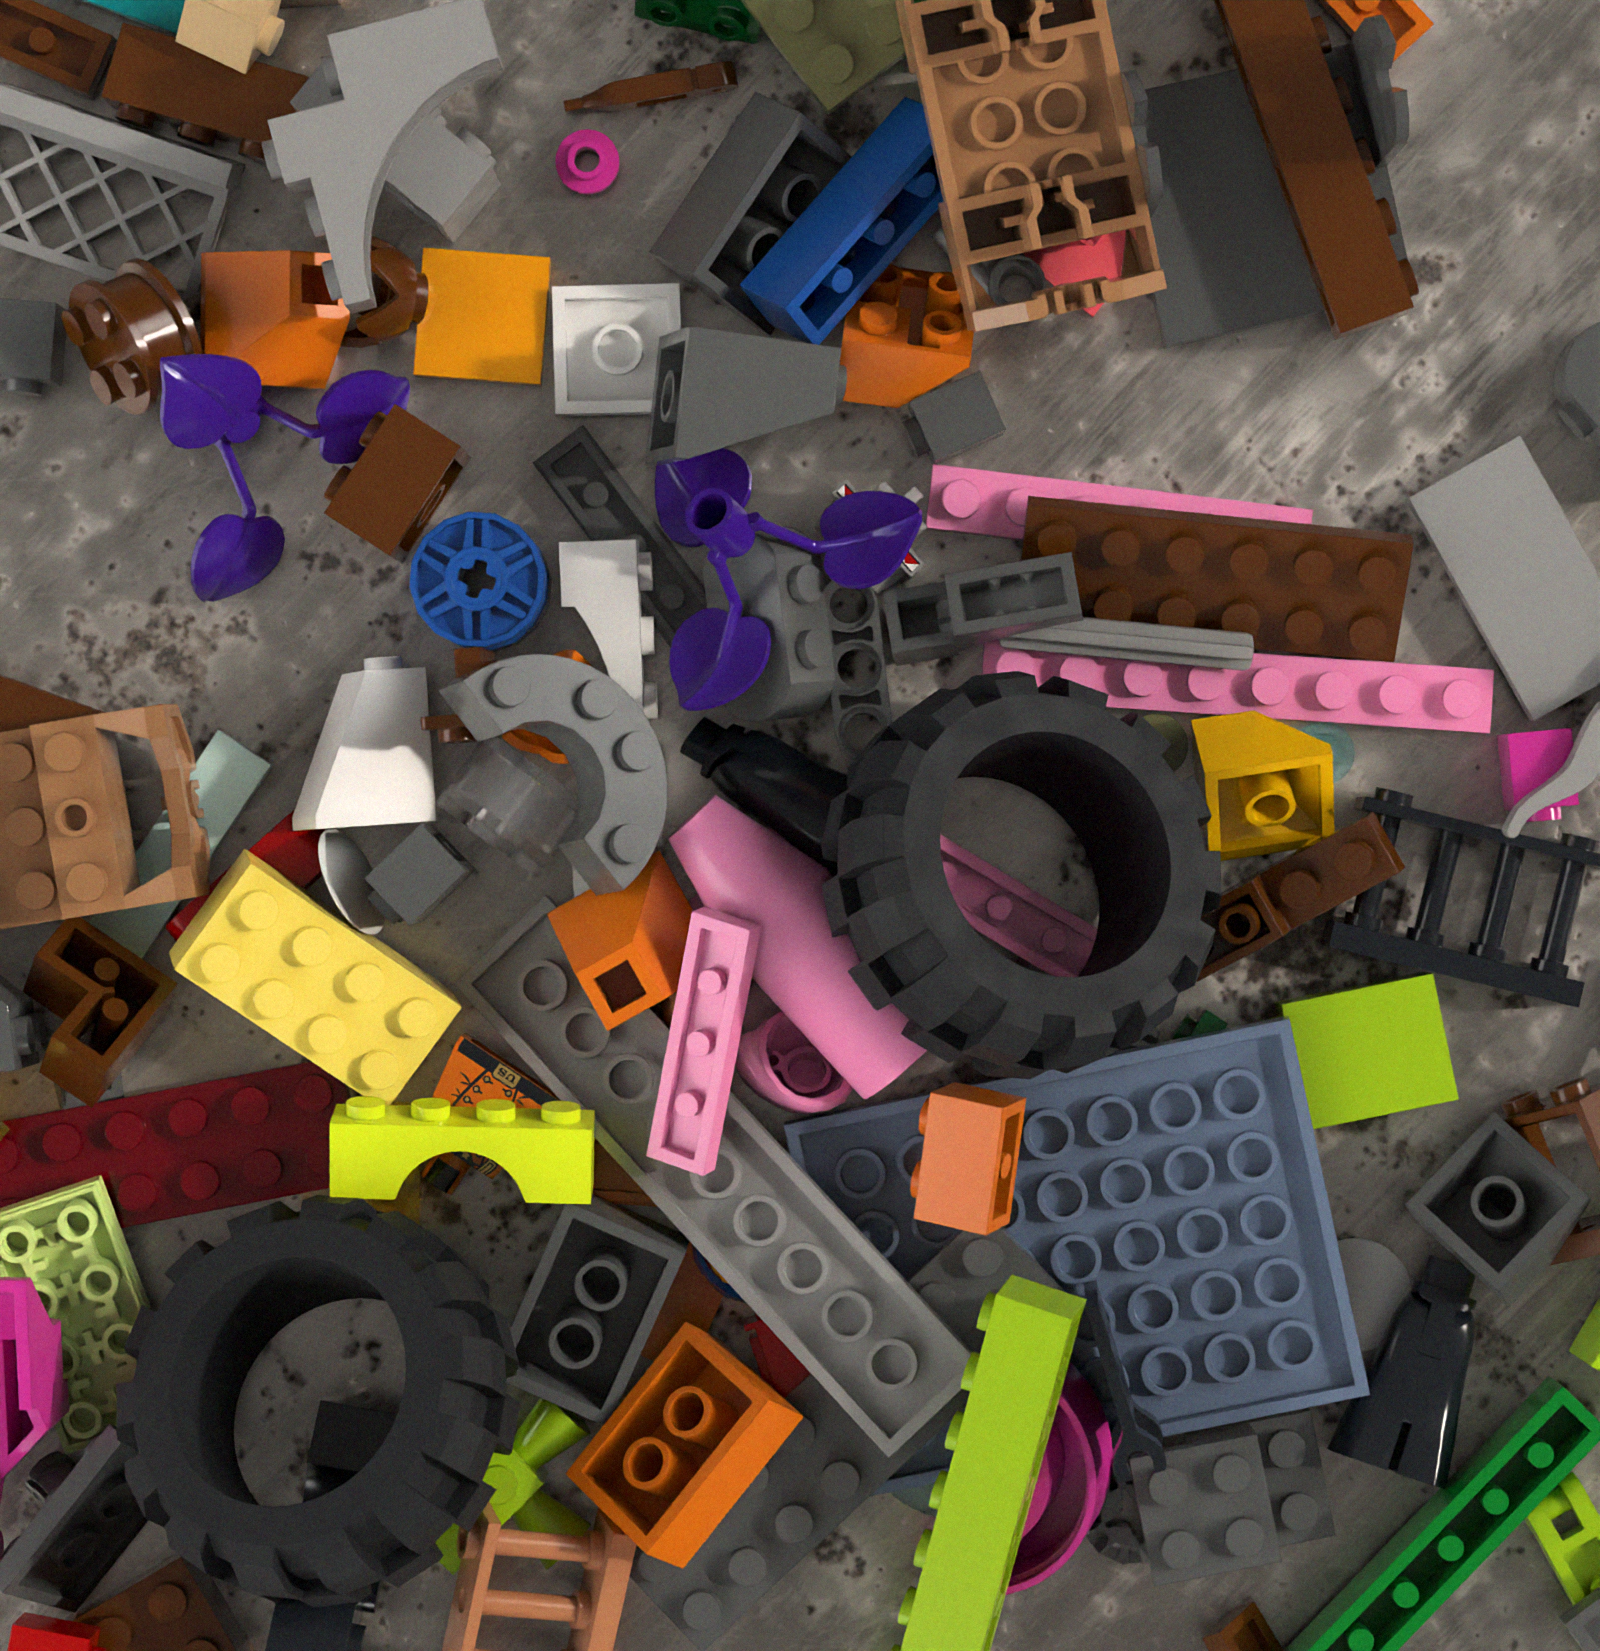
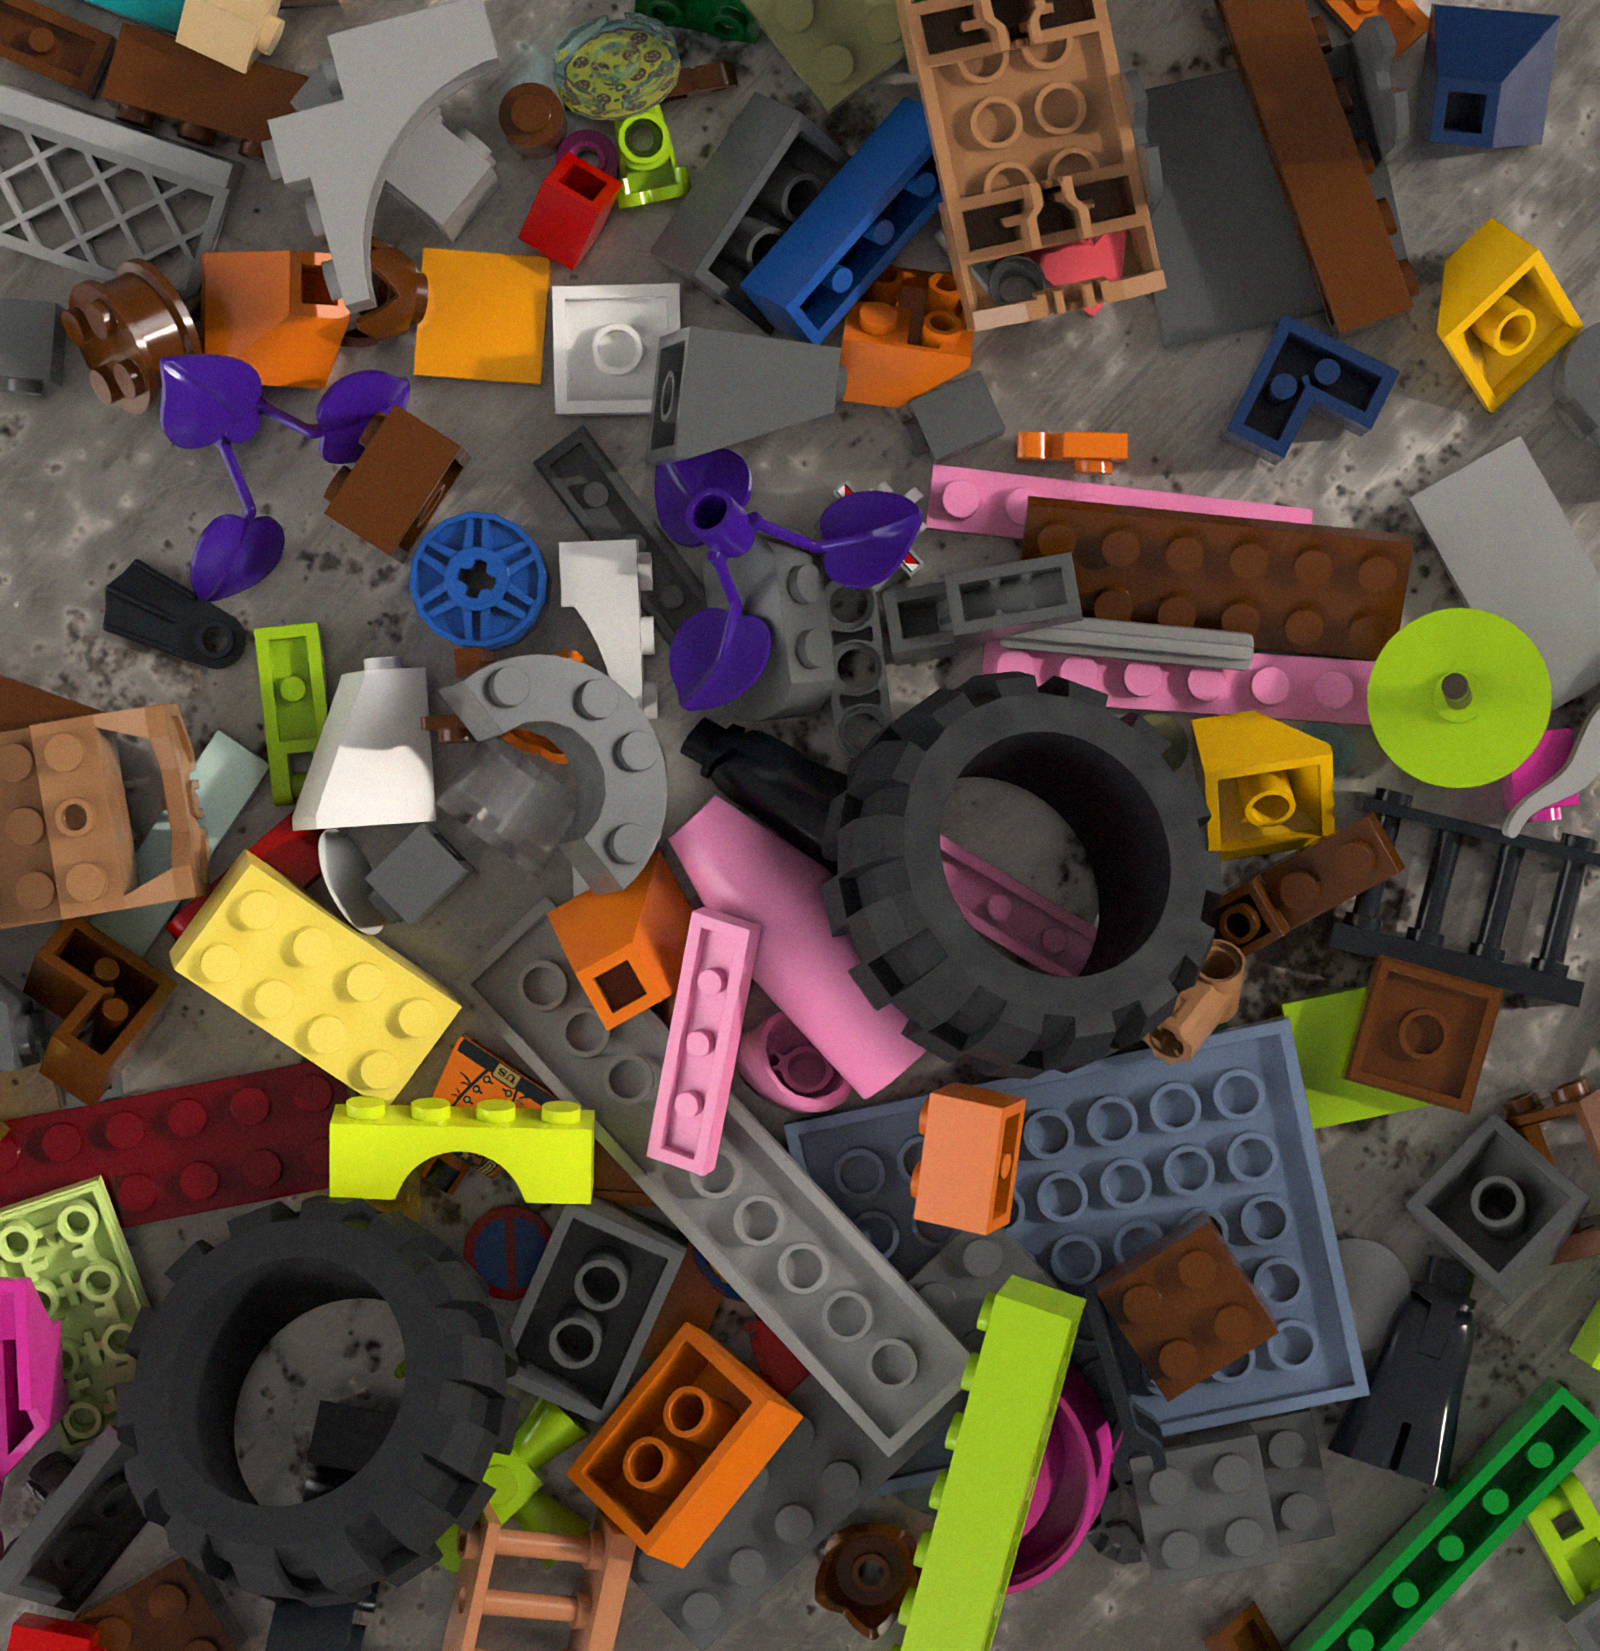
(169, 617): none -> black piece
(292, 700): none -> lime plate
(505, 1252): none -> piece
(533, 120): none -> reddish brown brick
(570, 210): none -> red brick
(616, 66): none -> clear light blue tile
(649, 173): none -> lime plate
(865, 1604): none -> reddish brown piece
(1089, 451): none -> orange plate
(1186, 1305): none -> reddish brown brick
(1202, 1006): none -> medium nougat piece
(1301, 374): none -> dark blue brick
(1422, 1034): none -> reddish brown plate
(1459, 698): none -> lime piece
(1486, 76): none -> dark blue slope
(1502, 312): none -> yellow slope

